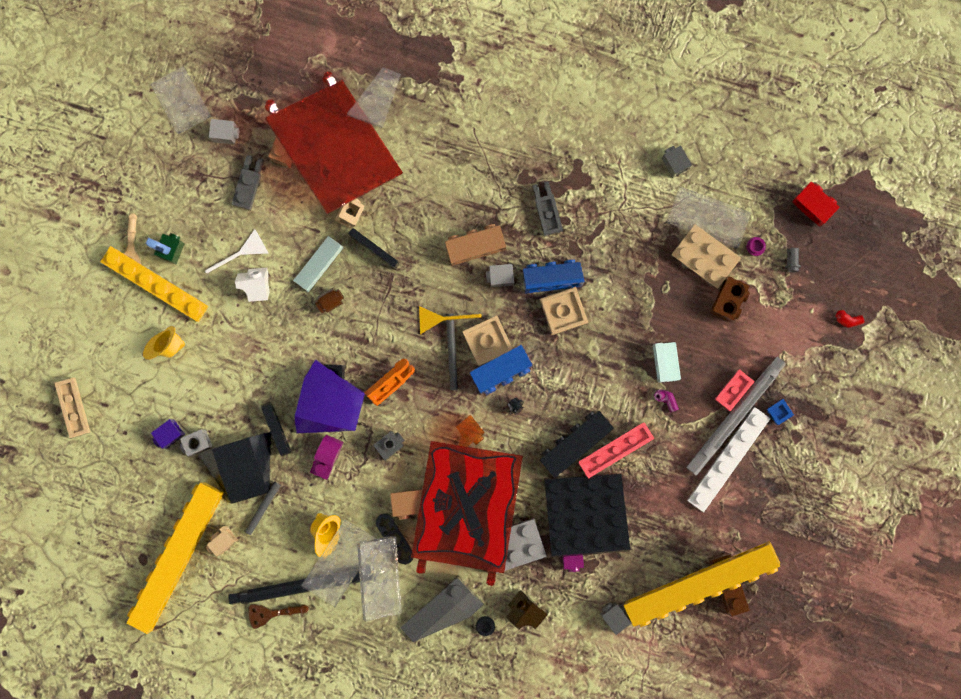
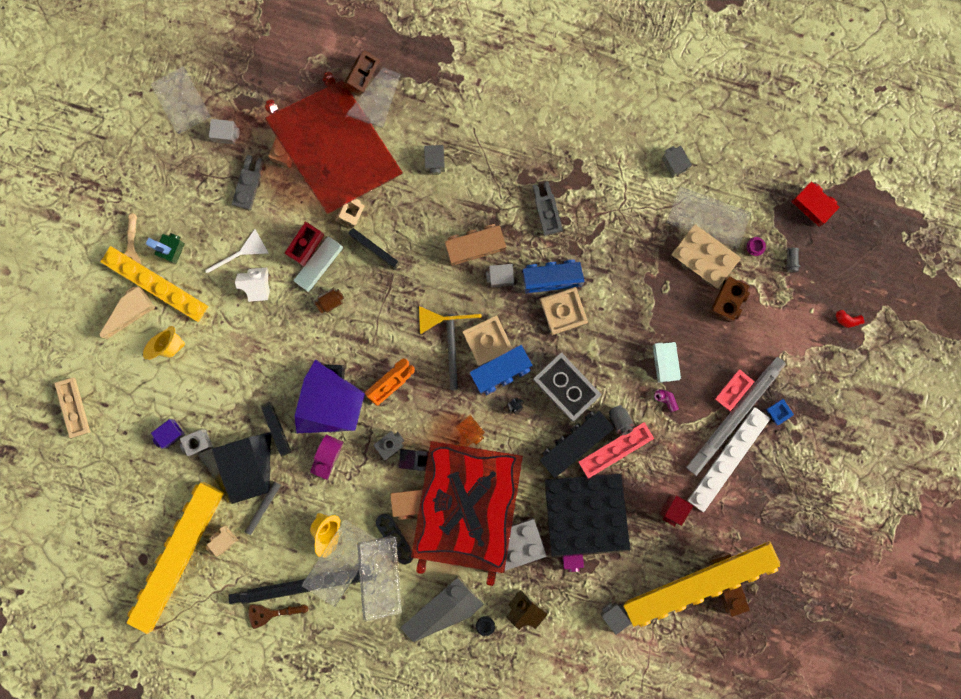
(128, 310): none -> tan slope
(304, 244): none -> dark red brick
(361, 73): none -> reddish brown brick
(413, 459): none -> black slope
(434, 159): none -> dark grey brick
(567, 387): none -> light grey brick
(621, 420): none -> dark grey brick
(675, 510): none -> dark red brick

